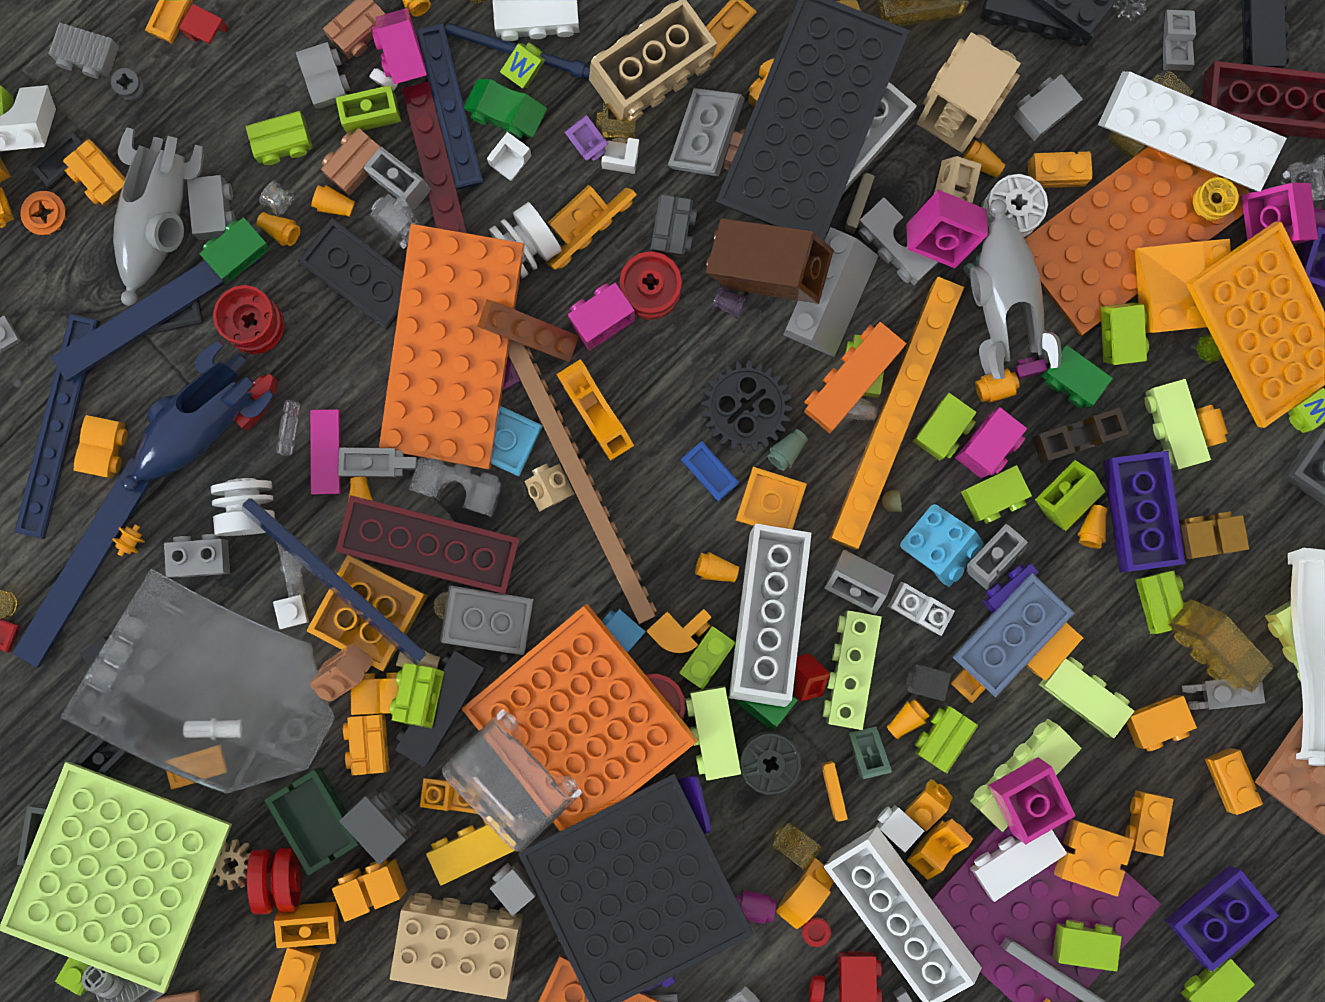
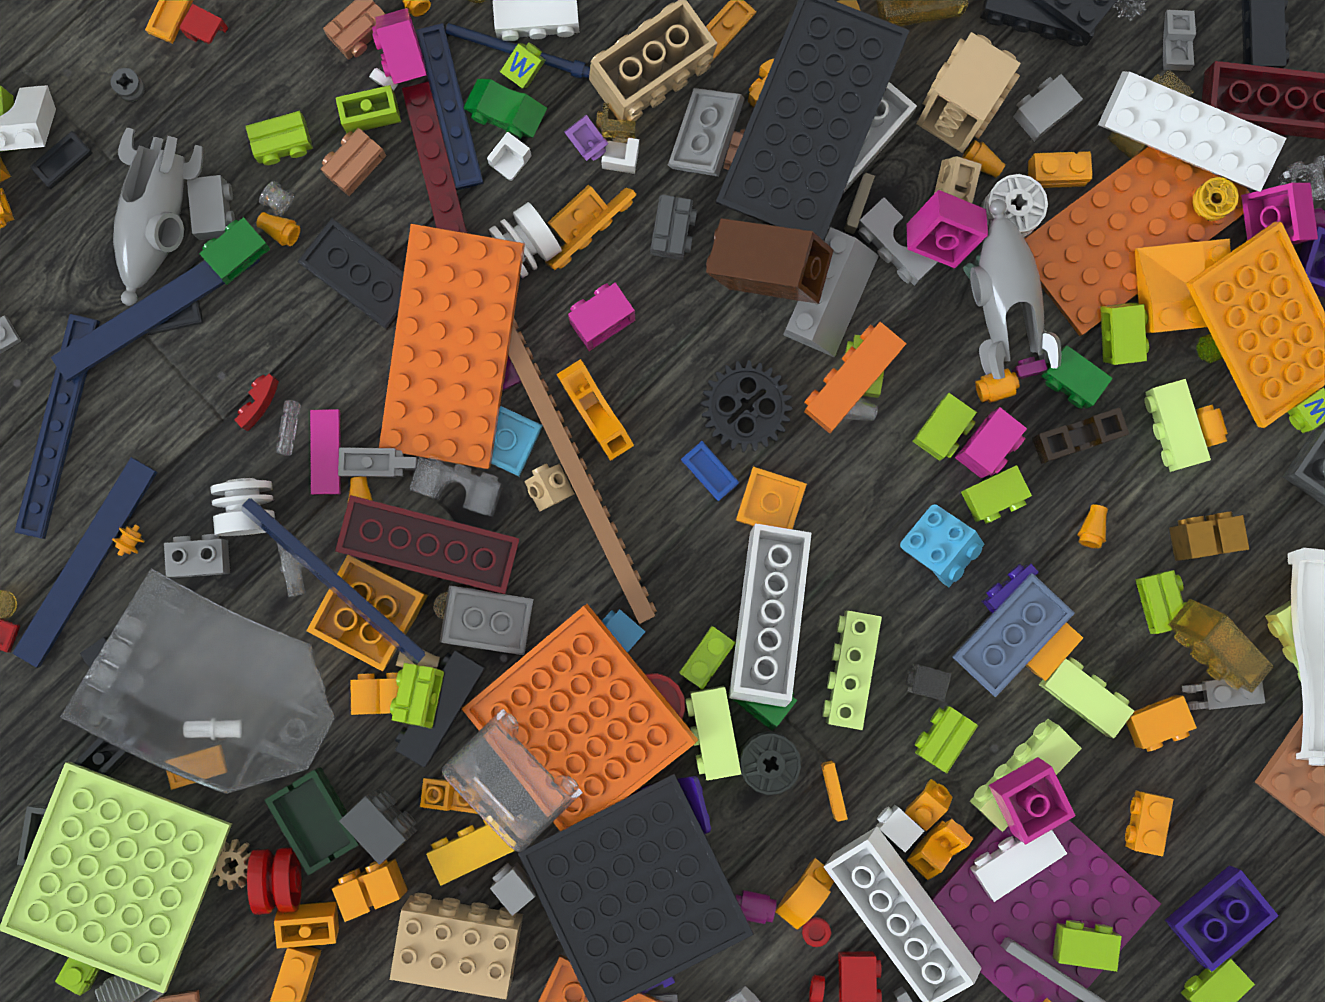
(33, 206): orange gear -> none
(83, 50): light grey brick -> none
(95, 172): light orange brick -> none
(100, 447): light orange brick -> none
(102, 982): light grey wheel -> none
(194, 418): dark blue piece -> none
(245, 305): red wheel -> none
(291, 612): white plate -> none
(322, 75): light grey brick -> none
(331, 201): light orange cone -> none
(341, 673): nougat brick -> none
(367, 744): light orange brick -> none
(394, 218): clear brick -> none
(397, 178): light grey brick -> none
(527, 330): dark orange plate -> none
(654, 269): red wheel -> none
(674, 637): light orange brick -> none
(715, 568): light orange cone -> none
(728, 302): clear purple bush -> none
(787, 450): sand green cone -> none
(796, 845): clear yellow bracket -> none
(809, 678): red panel -> none
(859, 581): light grey brick -> none
(869, 753): sand green slope -> none
(892, 501): olive hinge -> none
(896, 413): light orange brick -> none
(909, 718): light orange cone -> none
(921, 608): white slope -> none
(967, 685): light orange tile -> none
(997, 557): light grey brick -> none
(1070, 495): lime brick -> none
(1095, 857): light orange piece -> none
(1144, 511): dark purple brick -> none
(1233, 781): light orange brick -> none

